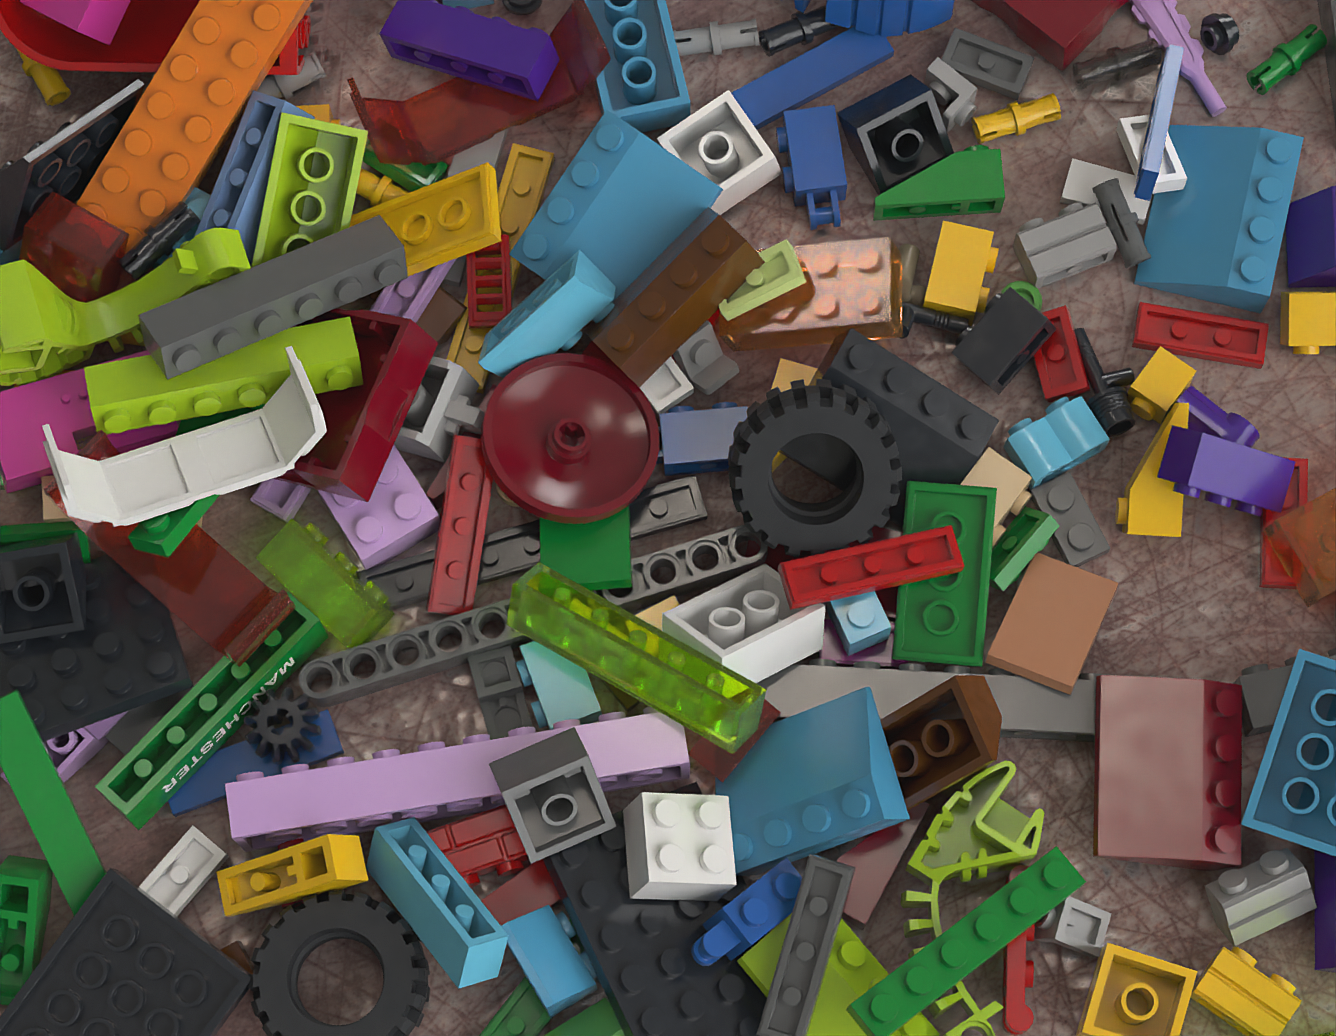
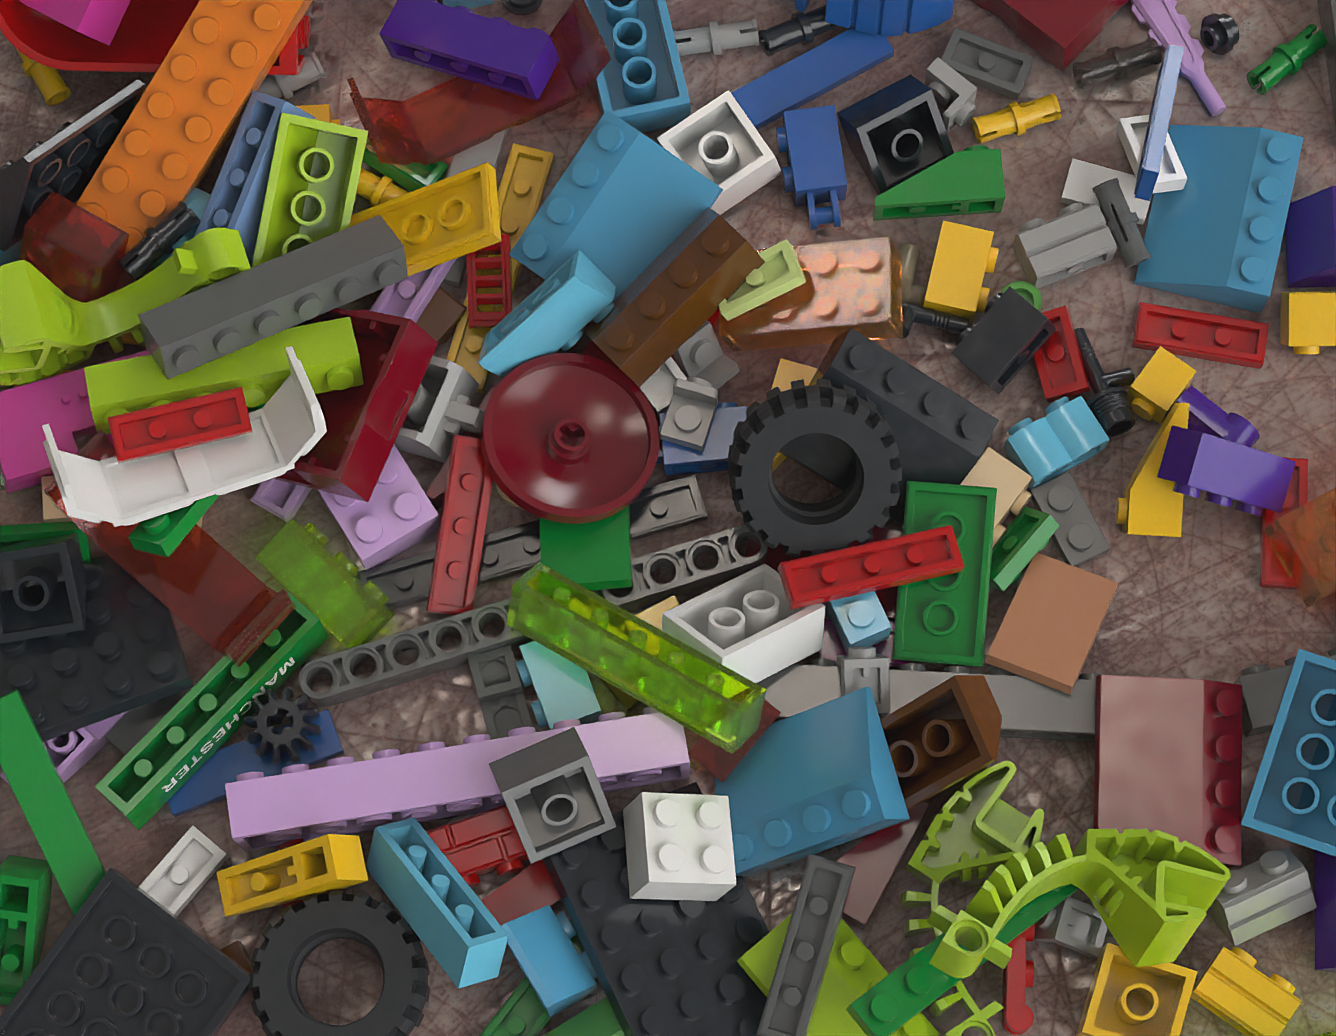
(179, 425): none -> red tile
(690, 413): none -> light grey bracket
(749, 915): blue brick -> none
(866, 669): none -> light grey bracket
(1138, 880): none -> lime piece

